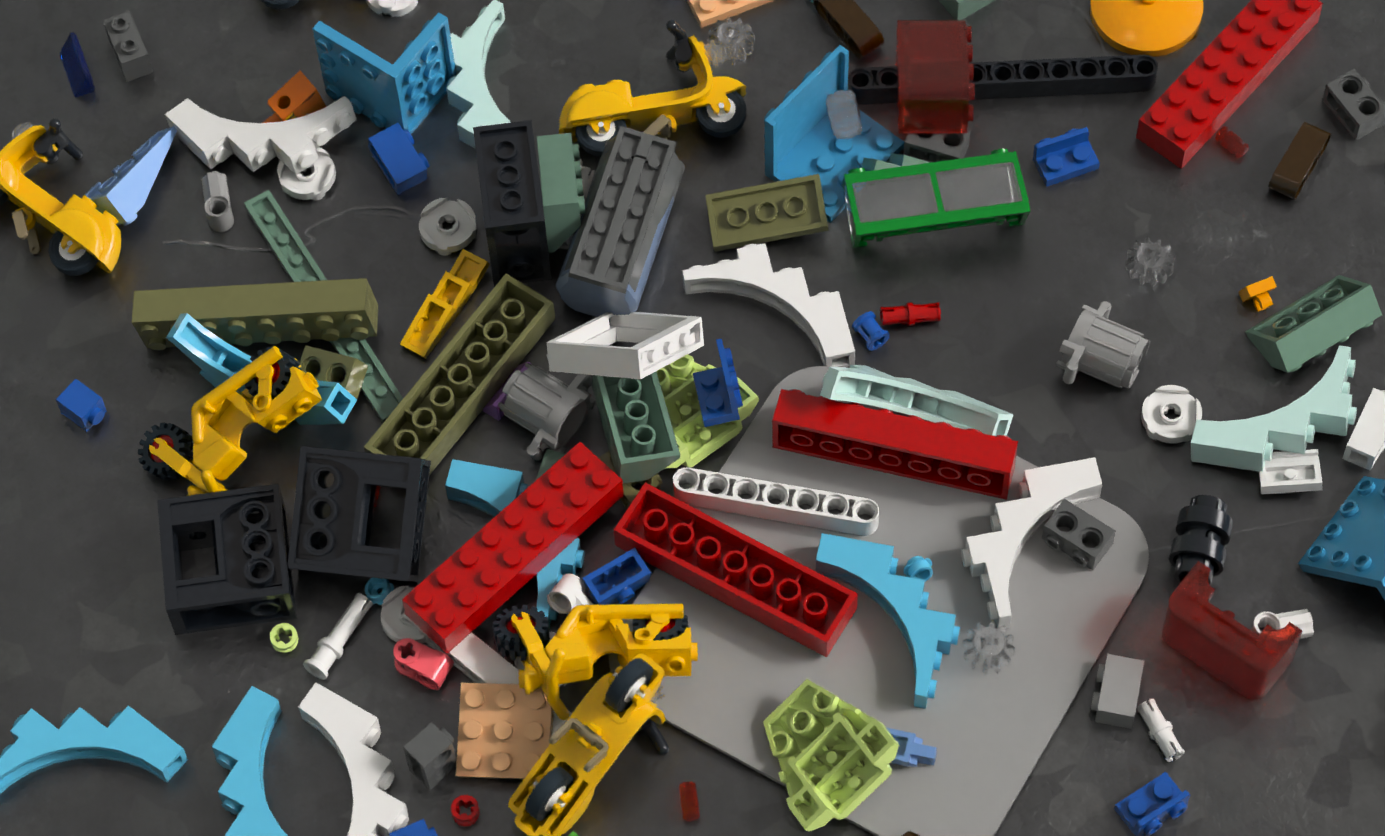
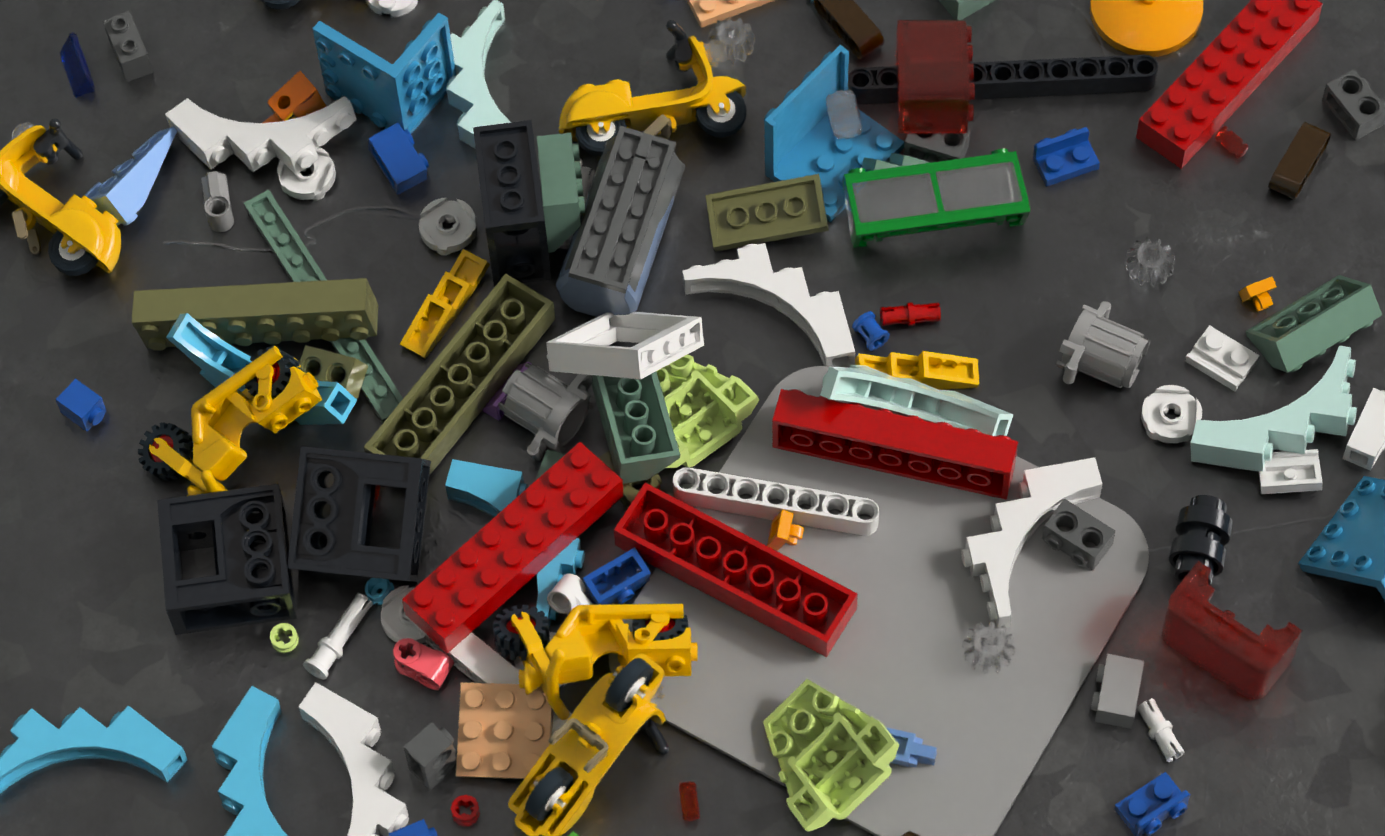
(719, 390): blue bracket -> none
(783, 531): none -> light orange tile
(873, 572): medium azure arch -> none
(919, 568): medium azure plate -> none
(930, 368): none -> yellow slope
(1222, 358): none -> white plate
(1299, 618): white piece -> none

